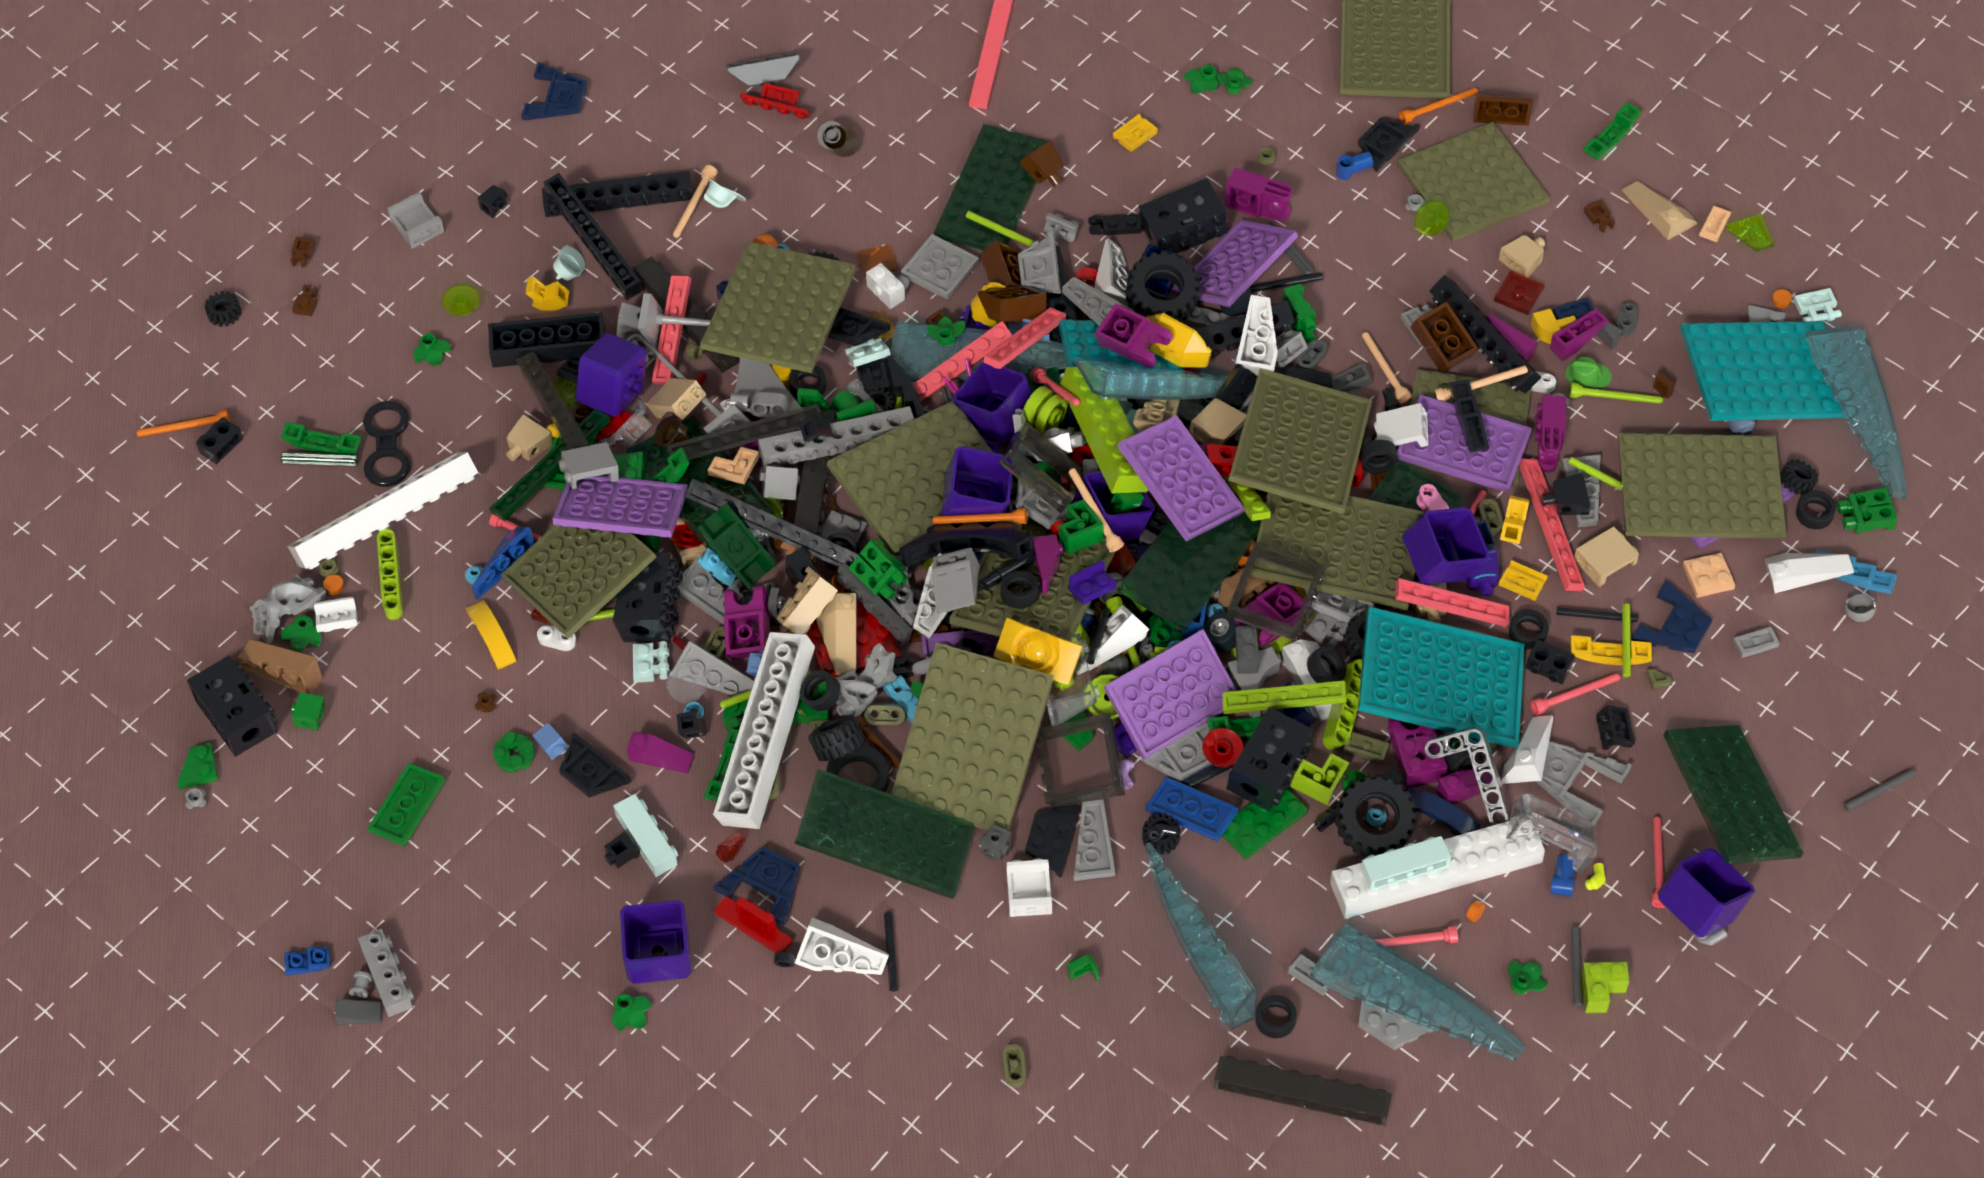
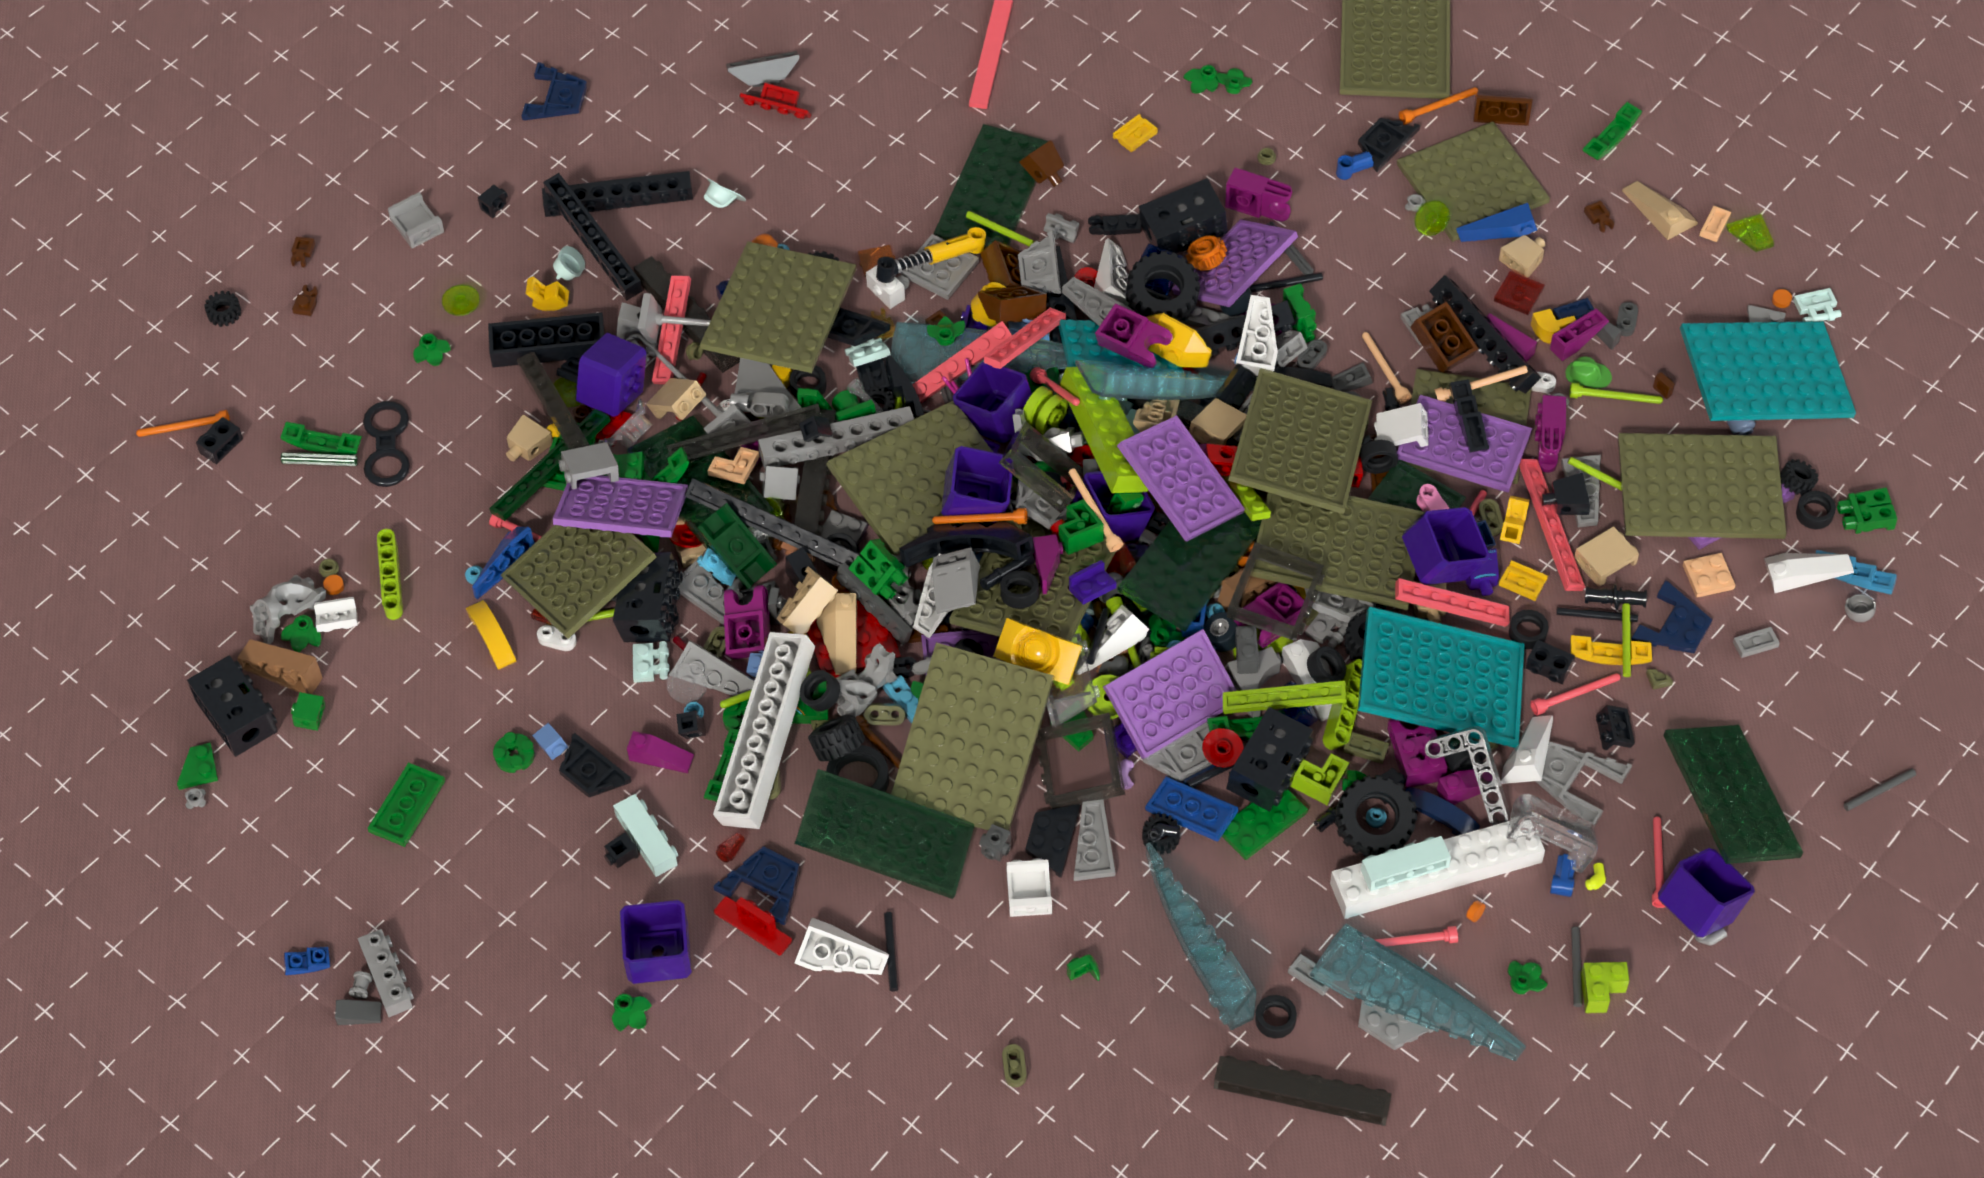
(383, 509): white brick -> none
(486, 707): reddish brown plate -> none
(670, 431): dark brown piece -> none
(708, 172): light nougat piece -> none
(784, 959): black tile -> none
(837, 138): dark brown piece -> none
(971, 242): none -> piece
(1206, 253): none -> orange gear
(1506, 224): none -> blue wedge
(1615, 596): none -> black piece
(1858, 387): clear light blue wedge -> none

